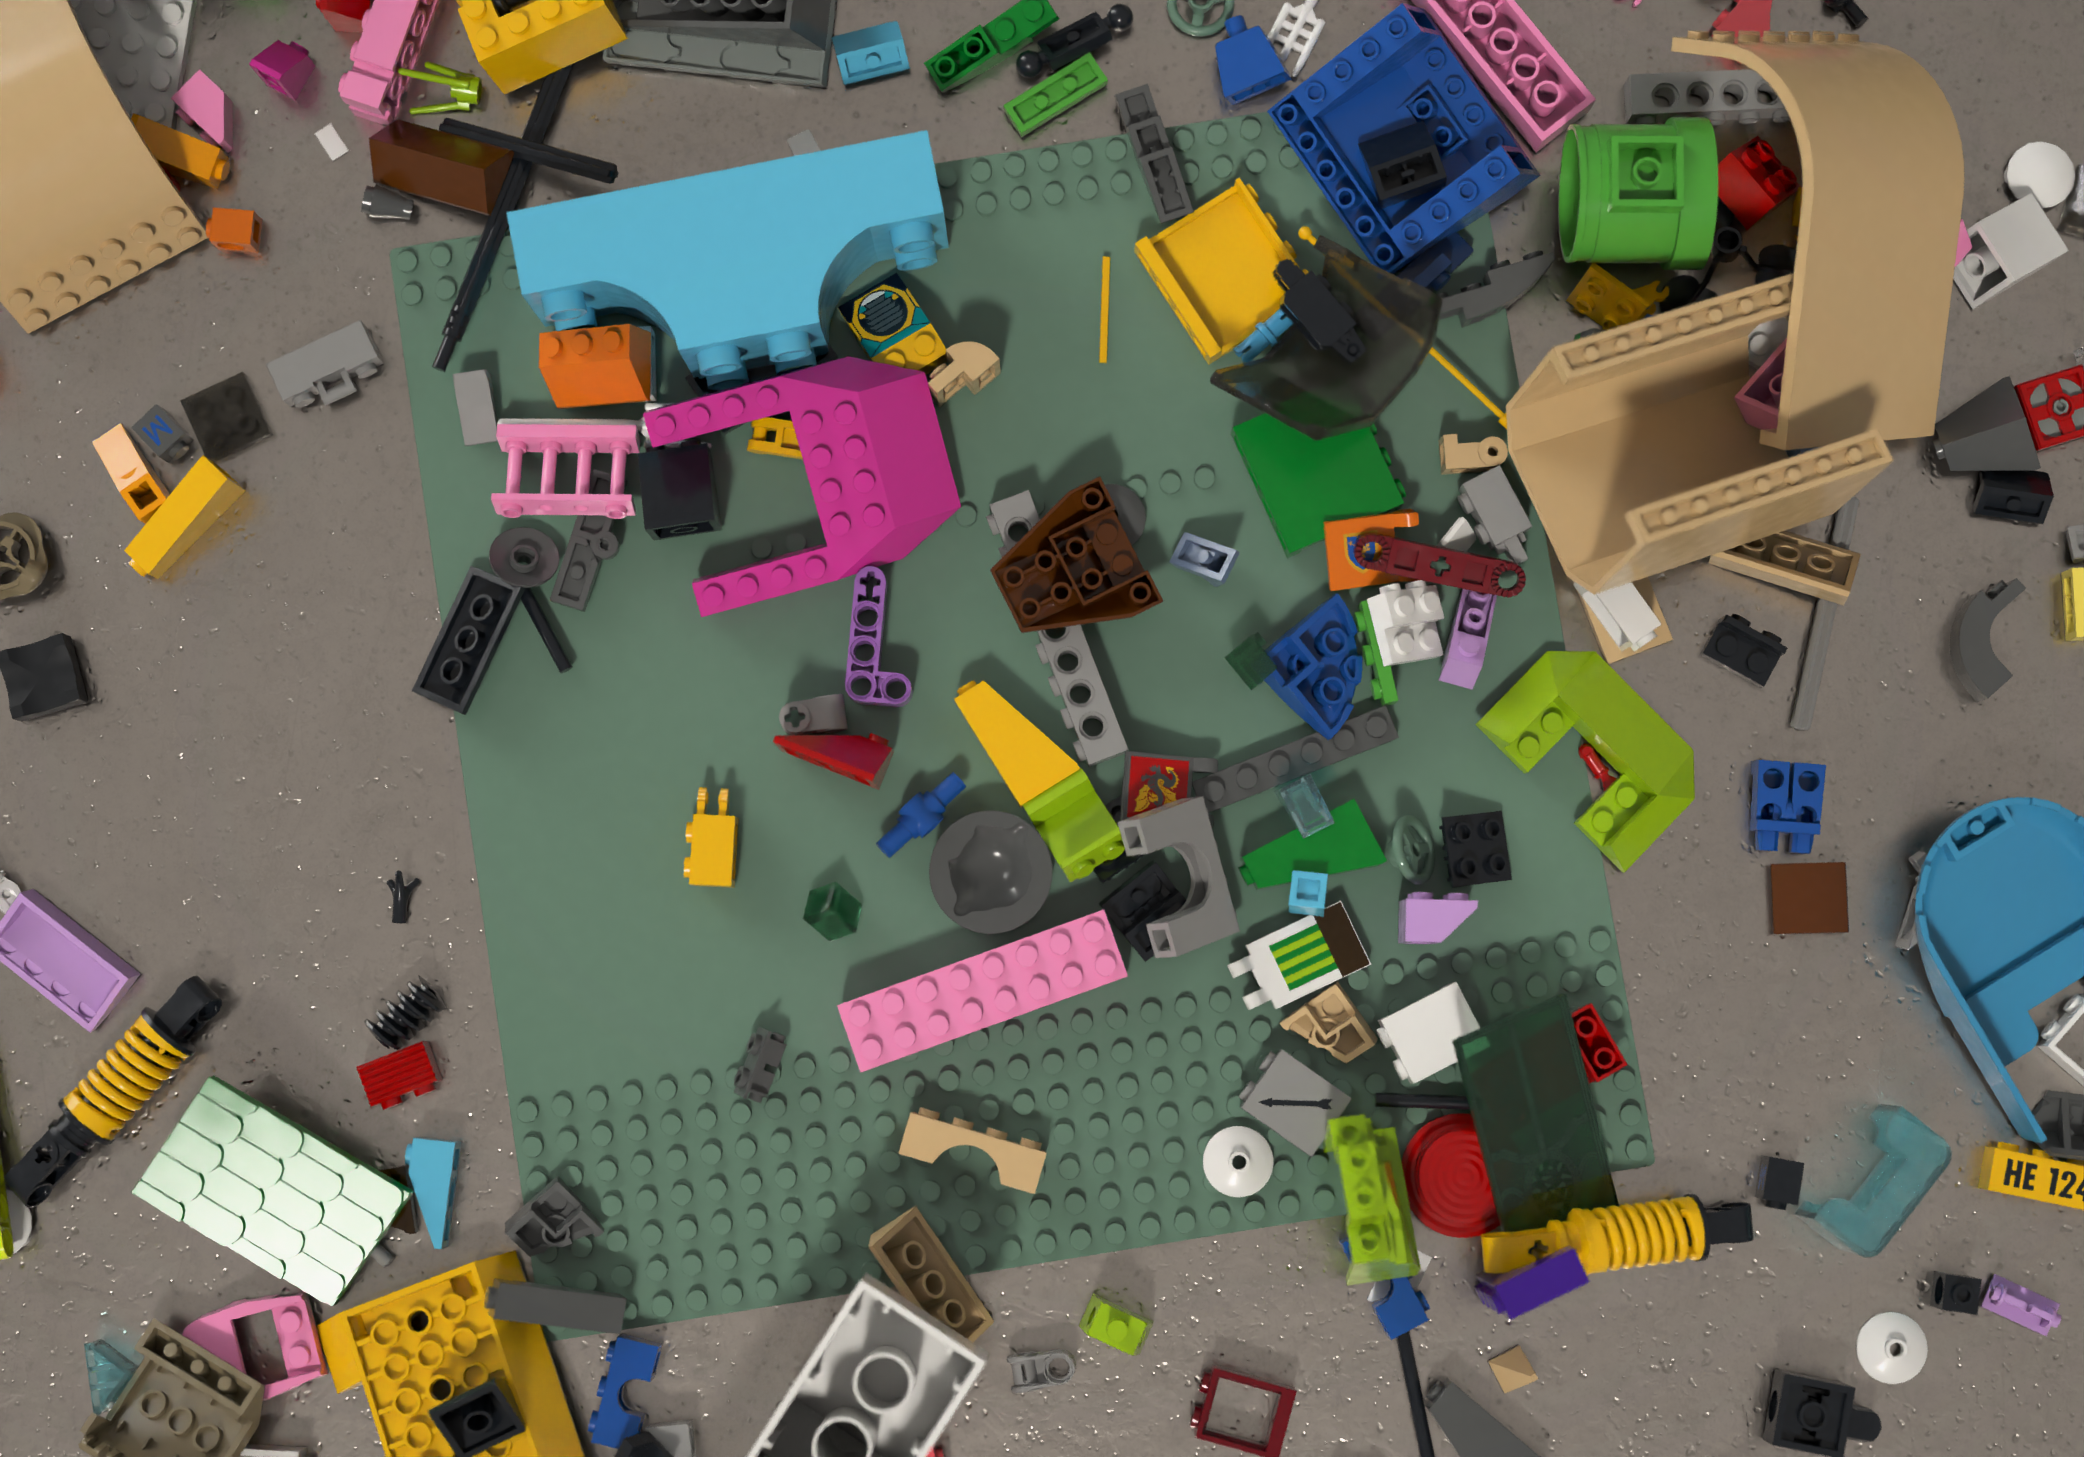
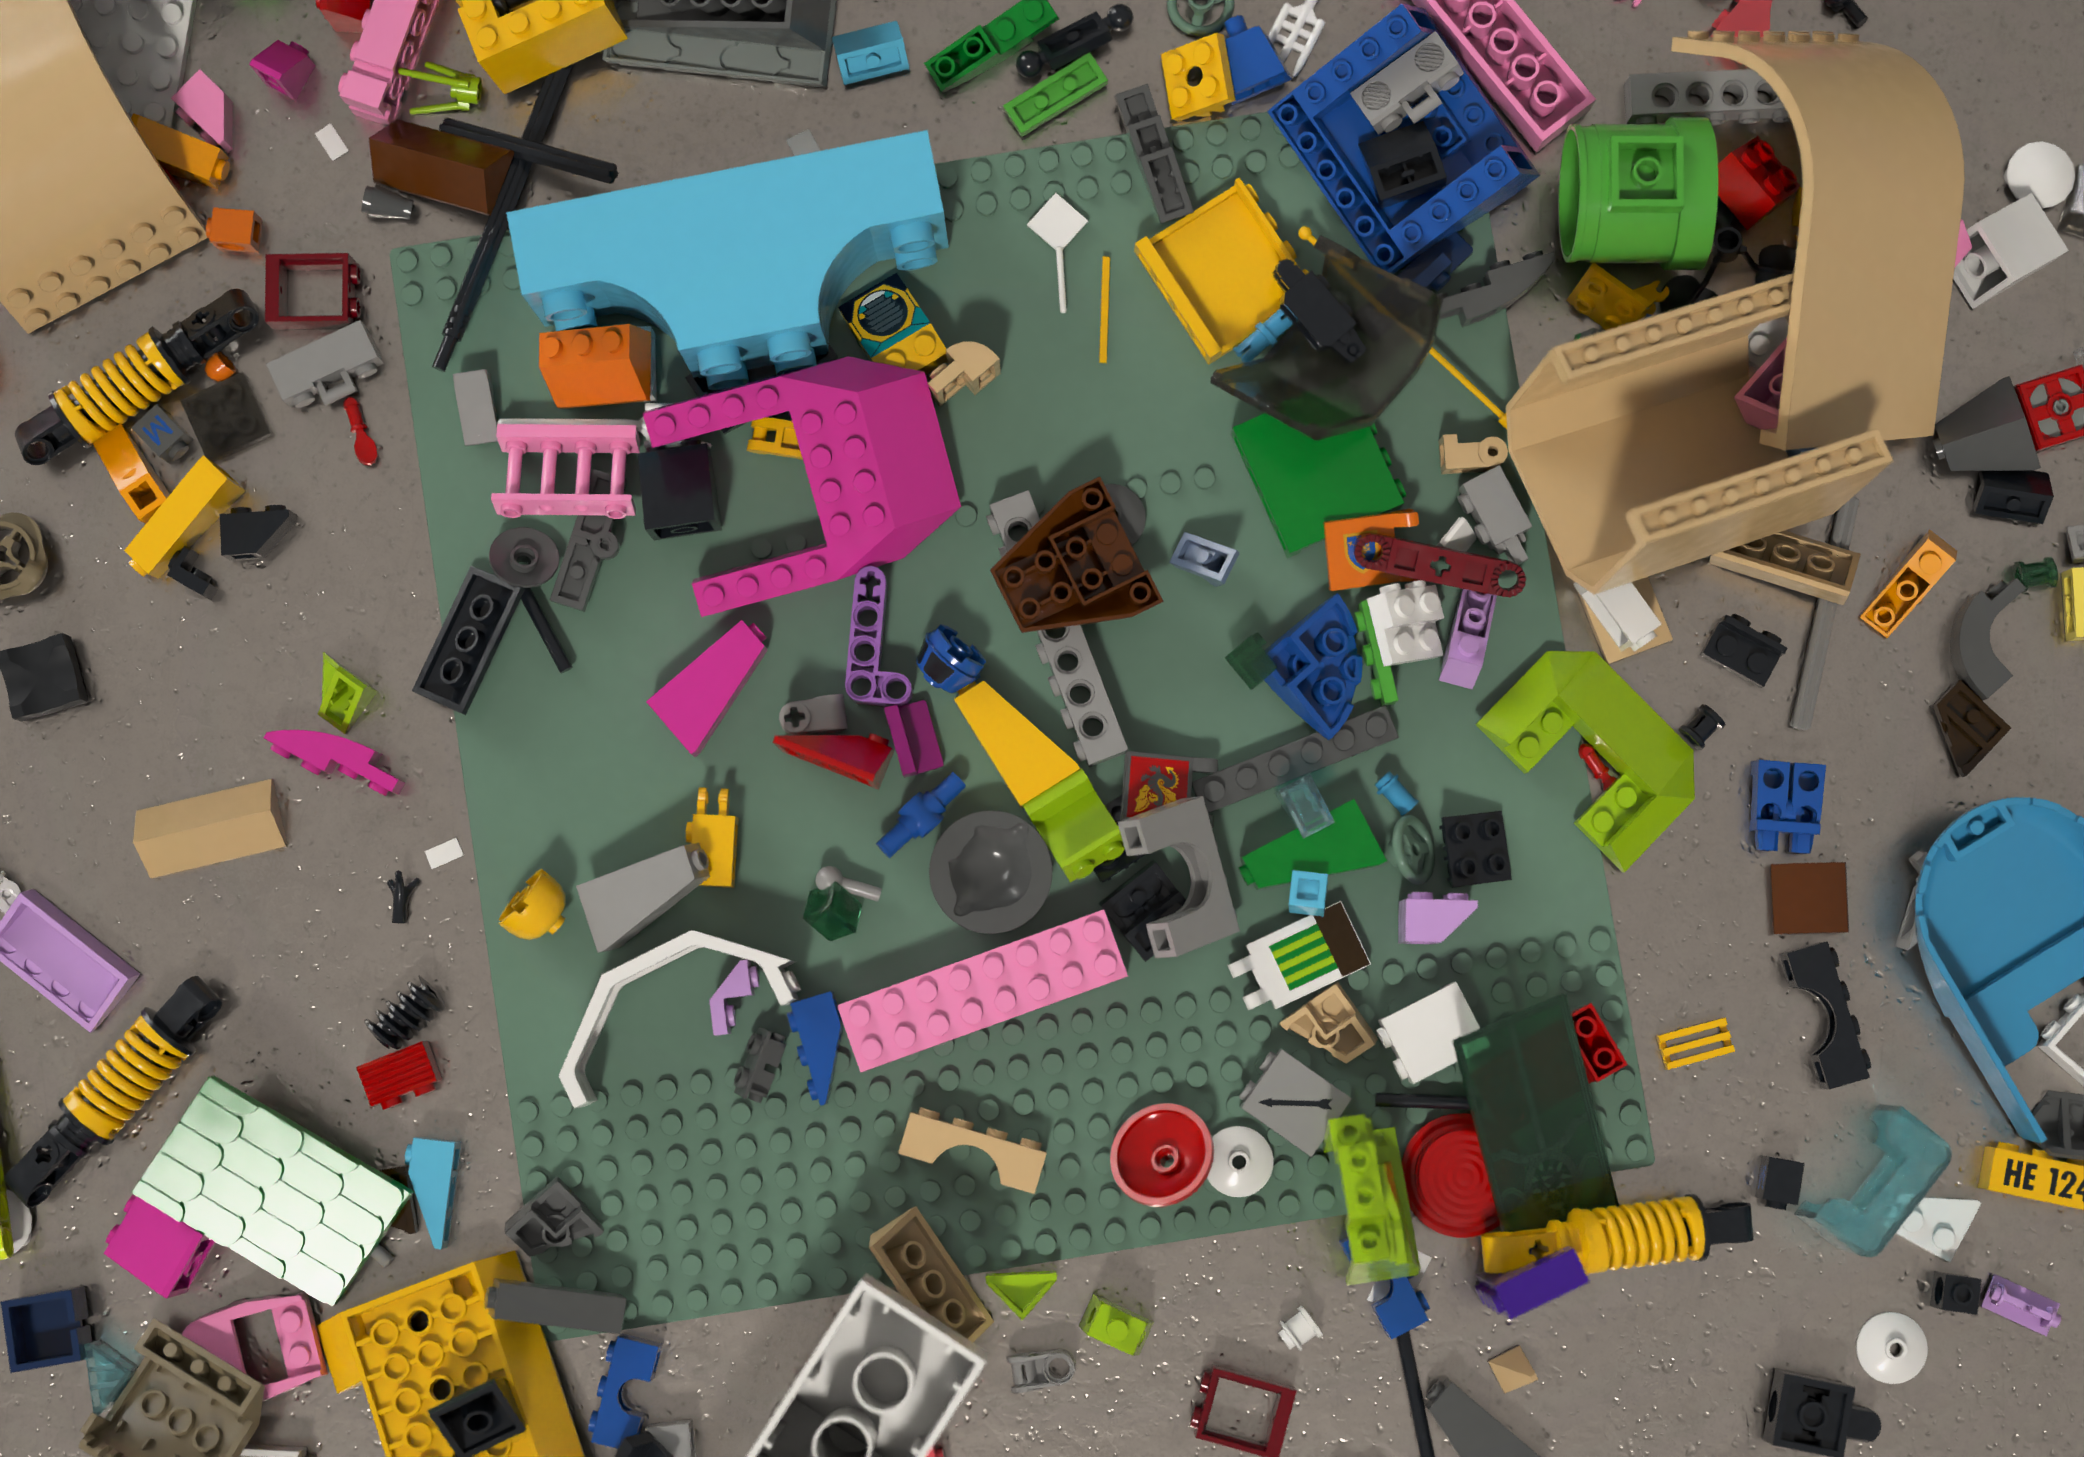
(46, 1329): none -> dark blue piece
(135, 380): none -> piece
(157, 1248): none -> dark pink slope
(196, 579): none -> black bracket
(209, 829): none -> tan slope
(219, 367): none -> orange hinge
(254, 534): none -> black slope
(277, 288): none -> dark red window
(325, 751): none -> dark pink slope
(343, 695): none -> lime slope
(364, 446): none -> red piece
(444, 853): none -> white sticker
(535, 908): none -> yellow cylinder
(573, 1071): none -> white panel
(636, 895): none -> light grey slope
(708, 686): none -> dark pink slope
(738, 984): none -> lavender slope
(820, 1033): none -> blue slope
(830, 874): none -> light grey bar
(914, 738): none -> magenta panel
(948, 660): none -> blue cone
(1021, 1289): none -> lime slope
(1058, 225): none -> white piece
(1149, 1141): none -> red dish
(1215, 86): none -> yellow piece
(1299, 1329): none -> white brick
(1396, 793): none -> dark azure pin
(1405, 82): none -> light grey piece
(1701, 727): none -> black bush
(1723, 1036): none -> yellow tile
(1840, 1055): none -> black arch
(1909, 583): none -> light orange slope
(1939, 1225): none -> white wing
(1968, 726): none -> dark brown wing
(2047, 569): none -> clear green bush

